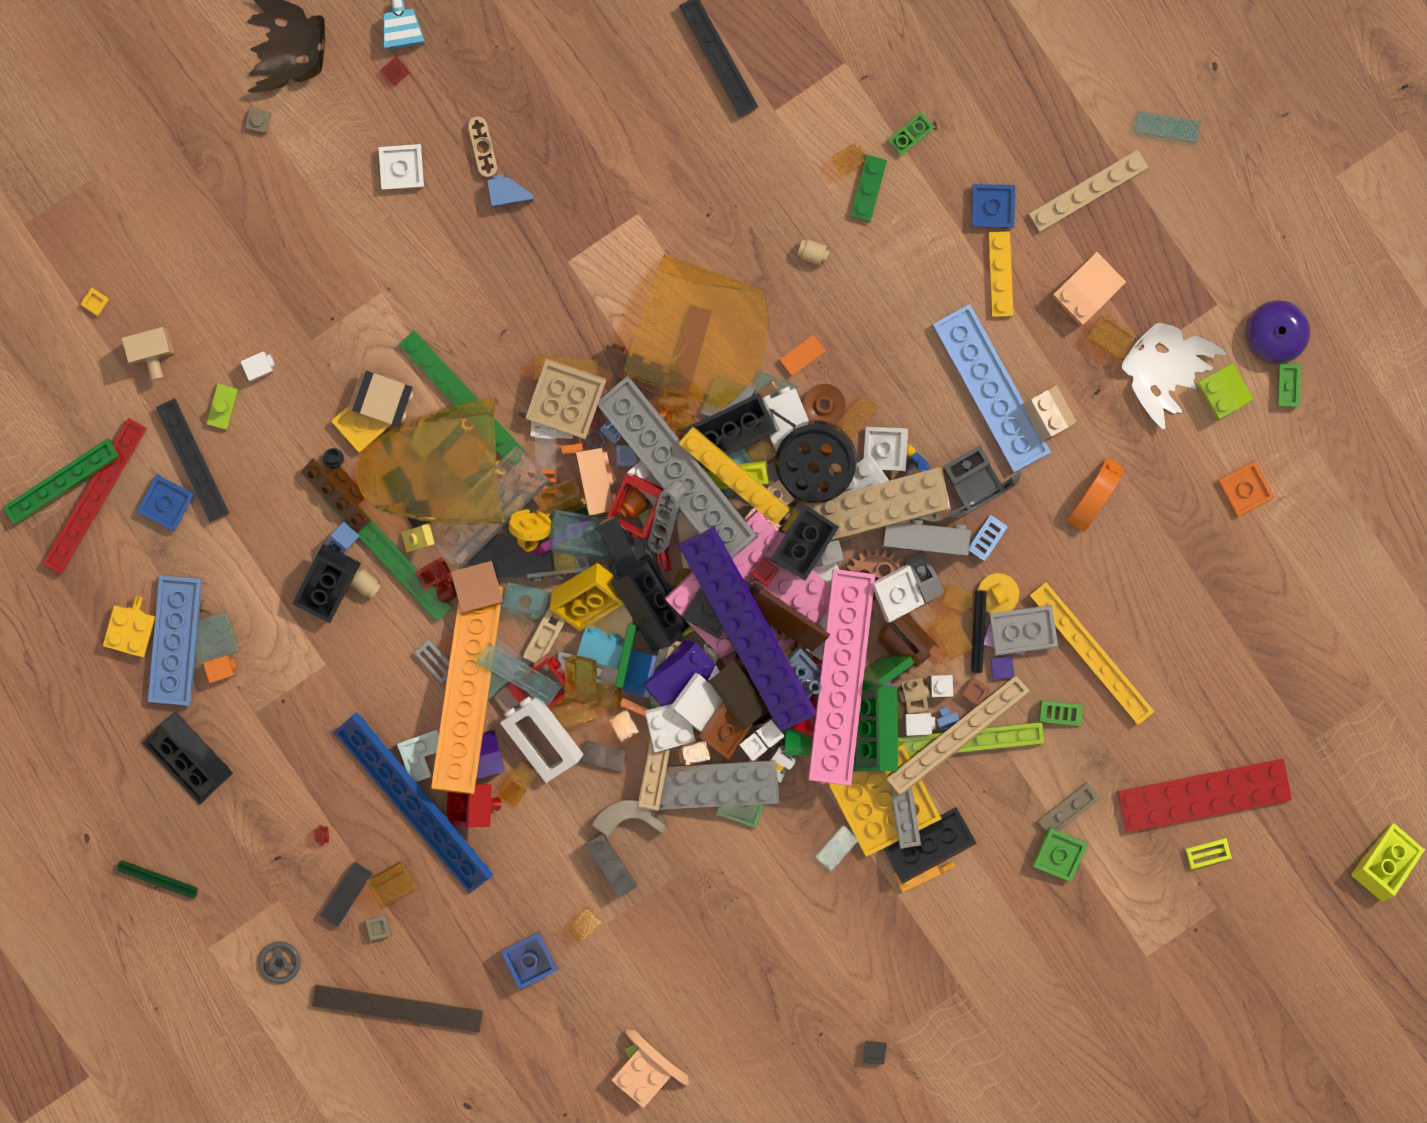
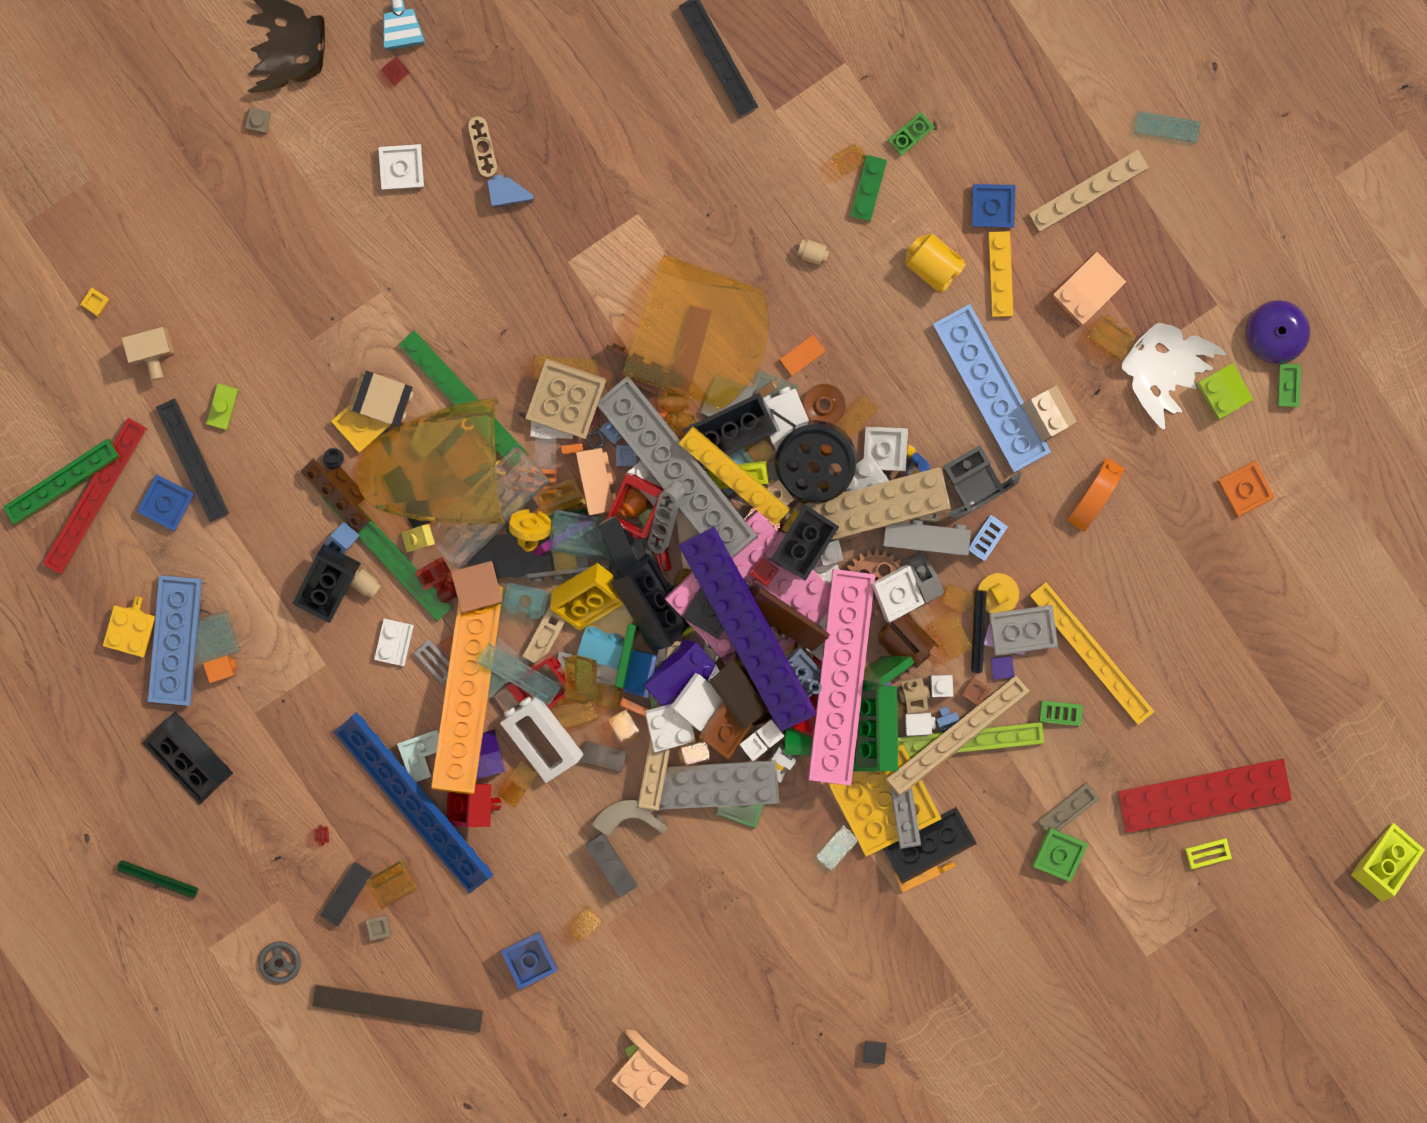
(258, 366): white brick -> none
(394, 642): none -> white plate
(934, 261): none -> yellow cylinder

